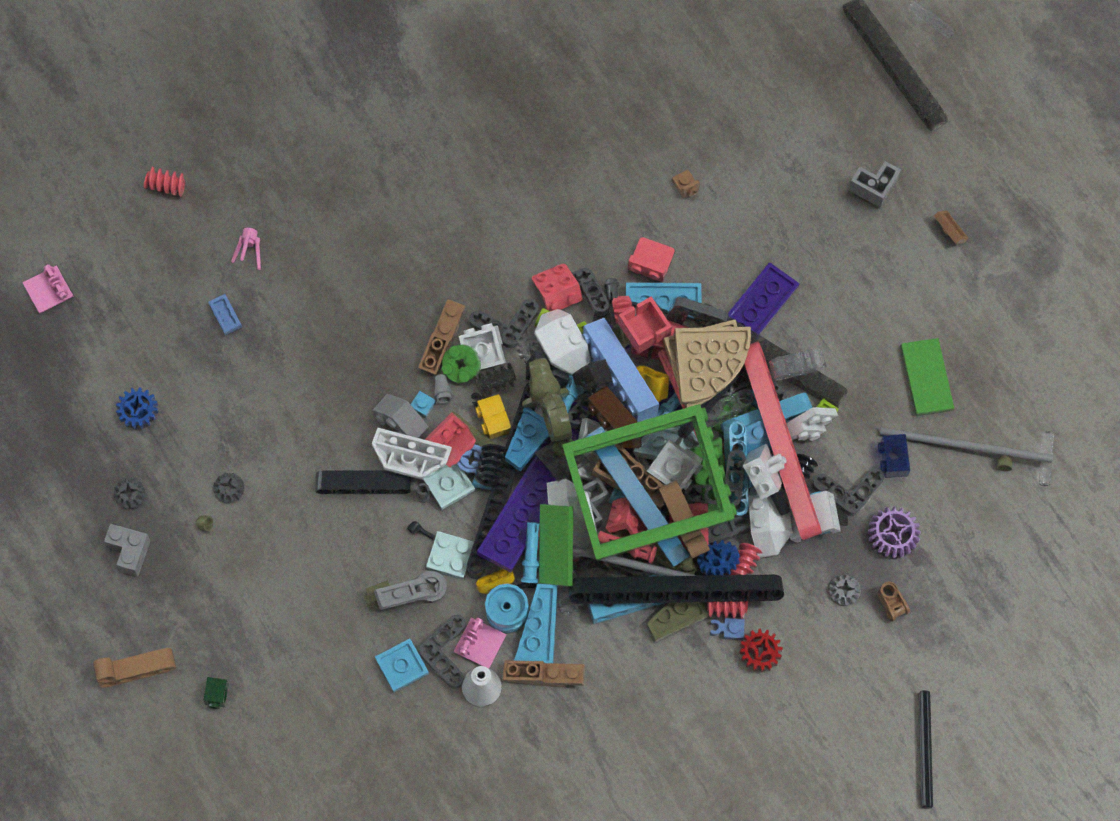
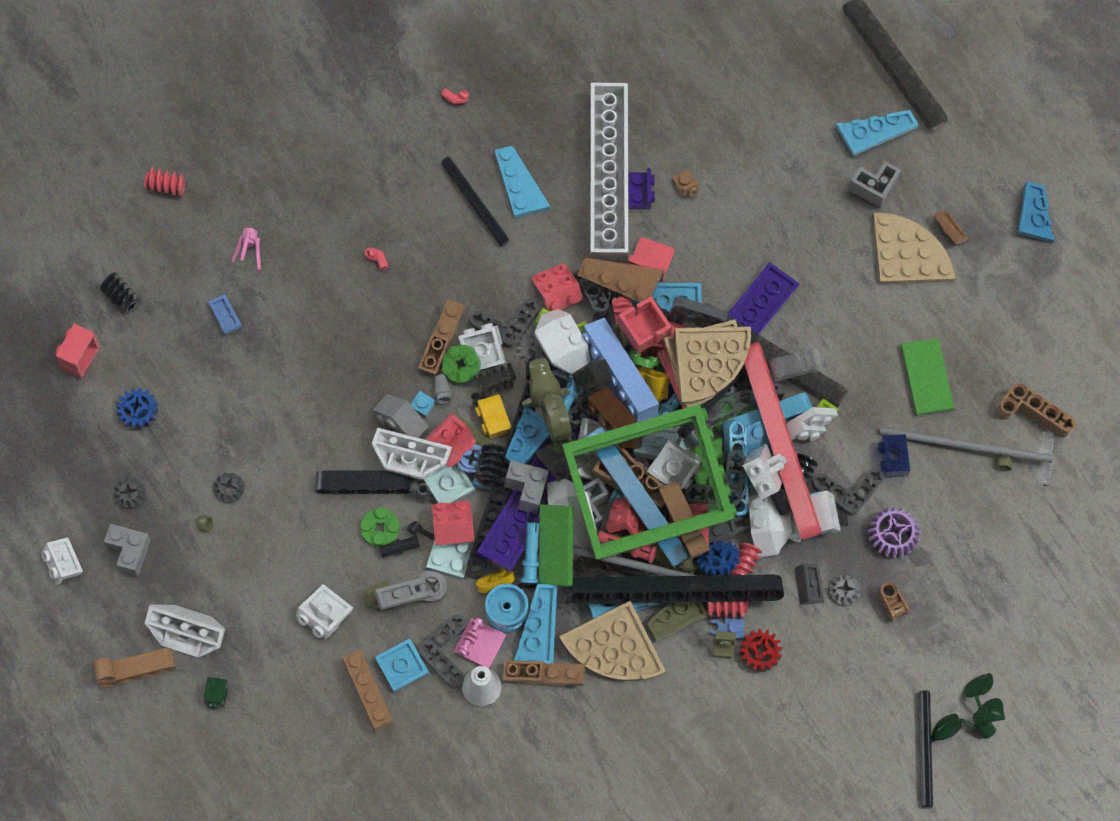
(48, 288): bright pink hinge -> none
(61, 560): none -> white bracket
(77, 350): none -> coral piece
(119, 295): none -> black piece
(184, 629): none -> white wedge
(323, 612): none -> white plate
(368, 691): none -> medium nougat arch
(375, 517): none -> bright green plate
(377, 256): none -> coral arm
(399, 546): none -> black pin
(452, 522): none -> coral piece
(454, 99): none -> coral arm
(475, 201): none -> black axle
(521, 188): none -> medium azure wing
(530, 482): none -> light grey brick
(609, 171): none -> white brick
(615, 645): none -> tan plate
(625, 278): none -> medium nougat wedge
(639, 190): none -> dark purple bracket
(647, 362): none -> bright green plate
(724, 644): none -> olive bracket
(809, 584): none -> dark grey slope
(869, 133): none -> medium azure wing
(909, 252): none -> tan plate
(987, 713): none -> dark green plant
(1034, 215): none -> dark azure wing
(1039, 413): none -> medium nougat beam

